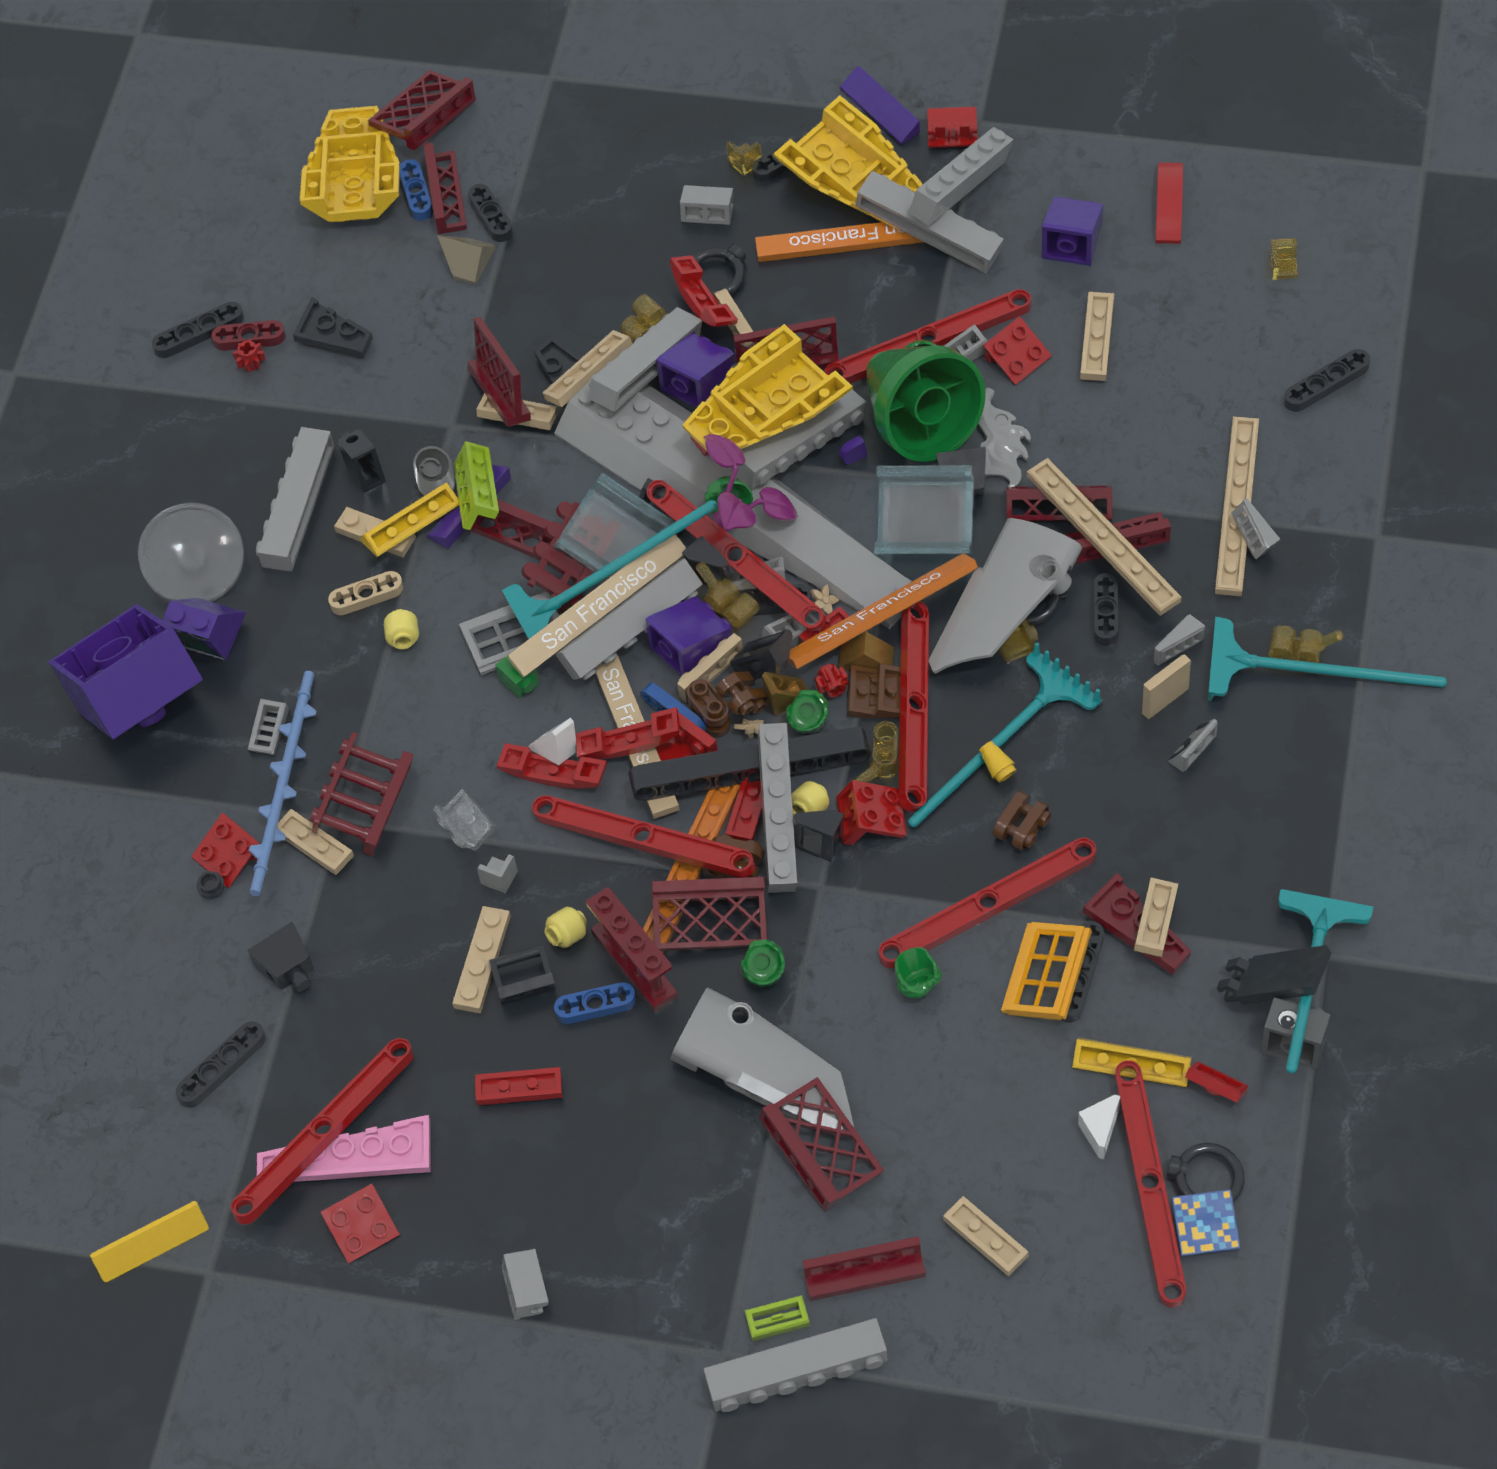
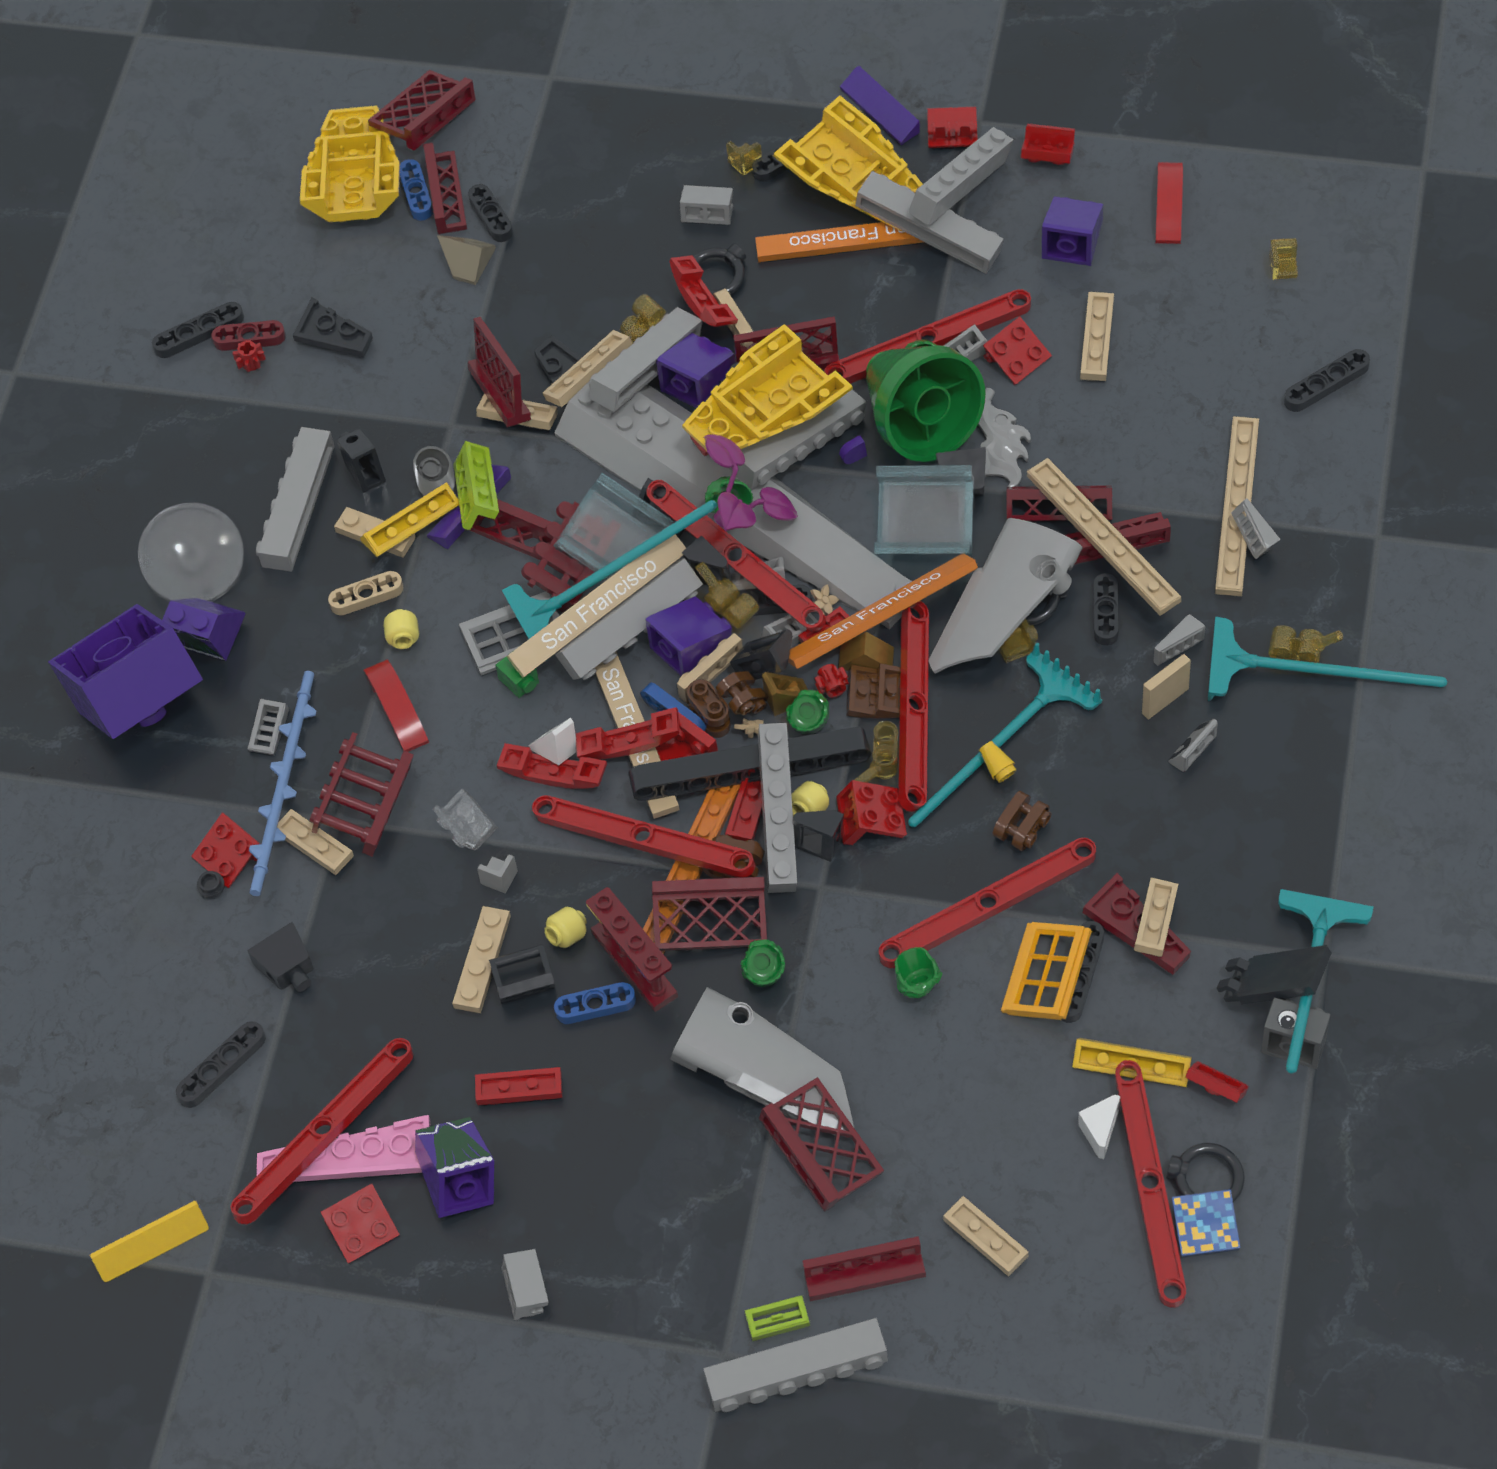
(396, 705): none -> red slope
(455, 1166): none -> dark purple slope
(1048, 144): none -> red bracket

